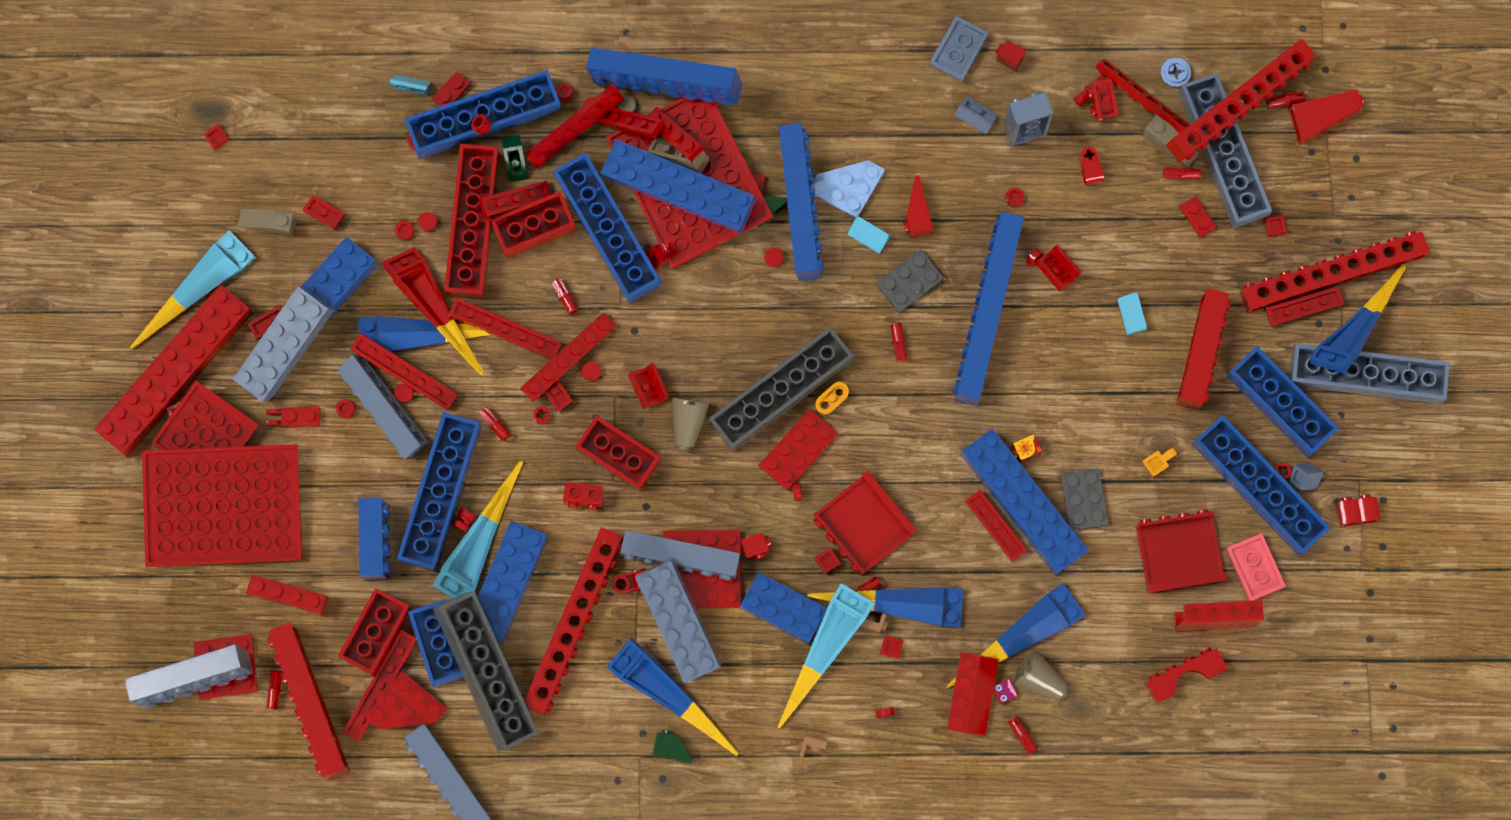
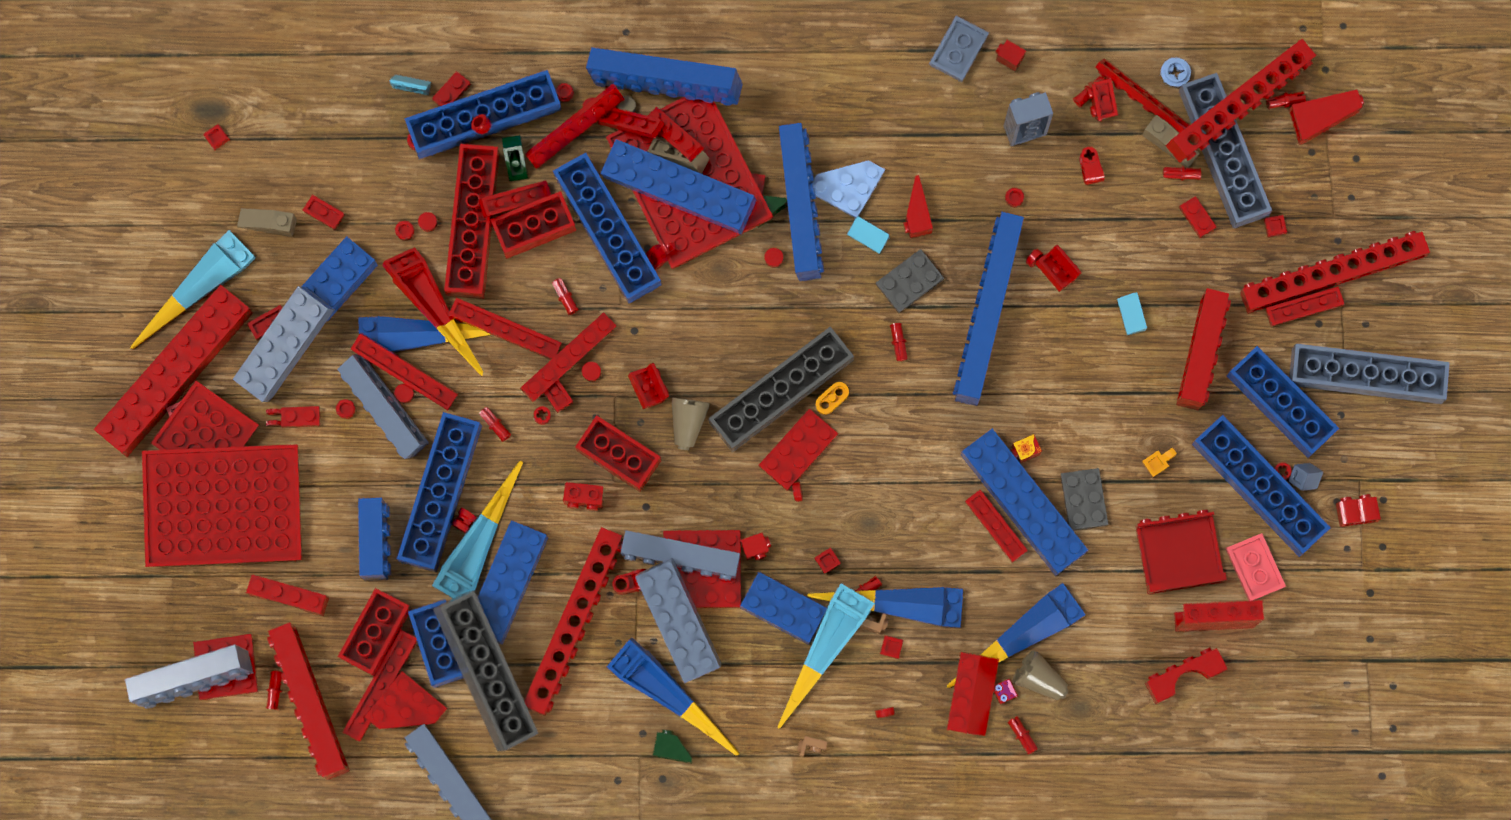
(864, 523): red panel -> none
(976, 115): sand blue slope -> none
(1347, 342): blue plate -> none

